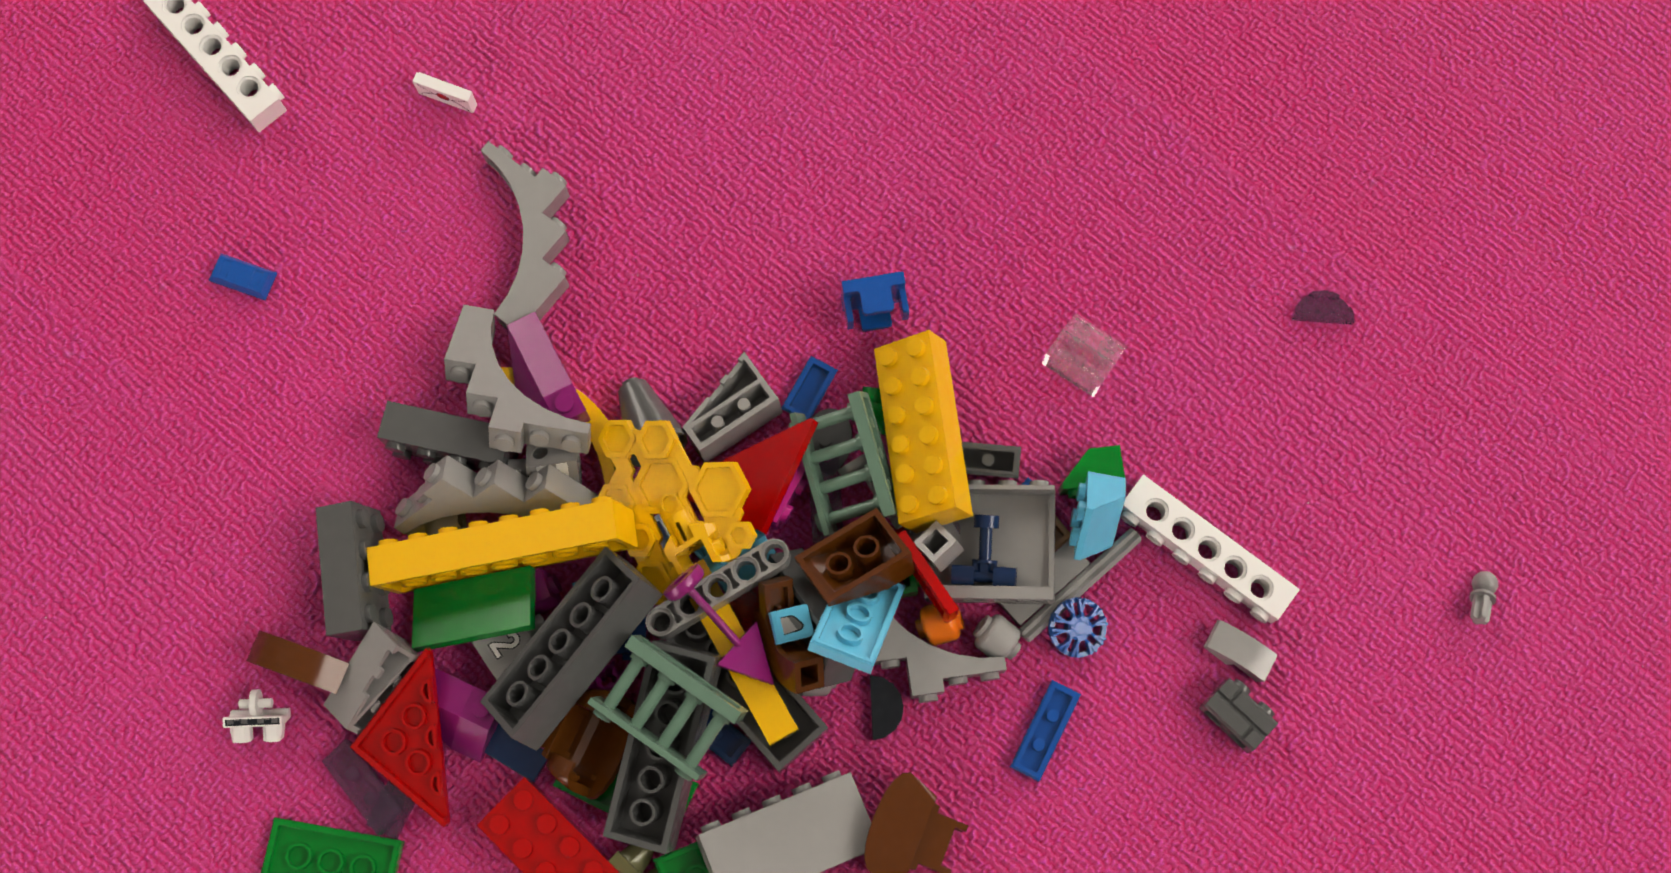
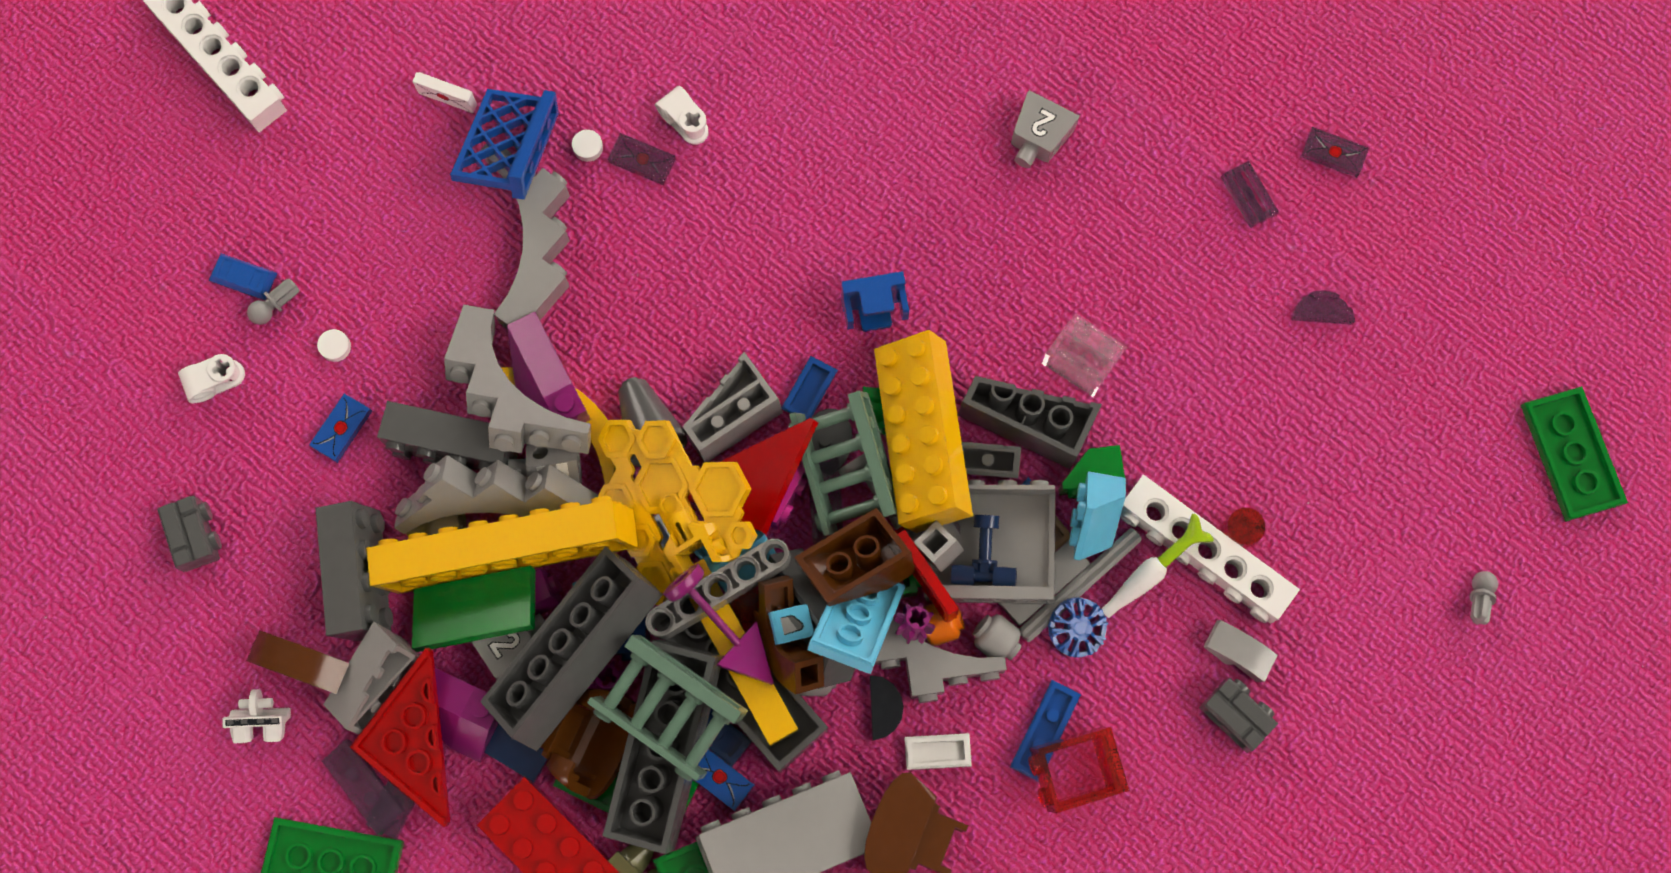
(190, 533): none -> dark grey brick
(206, 378): none -> white piece
(261, 311): none -> light grey axle
(334, 345): none -> white tile
(340, 428): none -> blue tile
(529, 144): none -> blue fence
(587, 145): none -> white tile
(641, 159): none -> clear purple tile
(683, 115): none -> white piece
(724, 781): none -> blue tile
(915, 615): none -> magenta gear
(938, 751): none -> white tile
(1031, 419): none -> dark grey wedge
(1041, 129): none -> light grey torso
(1108, 760): none -> clear red window
(1154, 569): none -> white piece
(1239, 199): none -> clear purple tile
(1244, 527): none -> clear red piece
(1334, 152): none -> clear purple tile
(1574, 454): none -> green tile

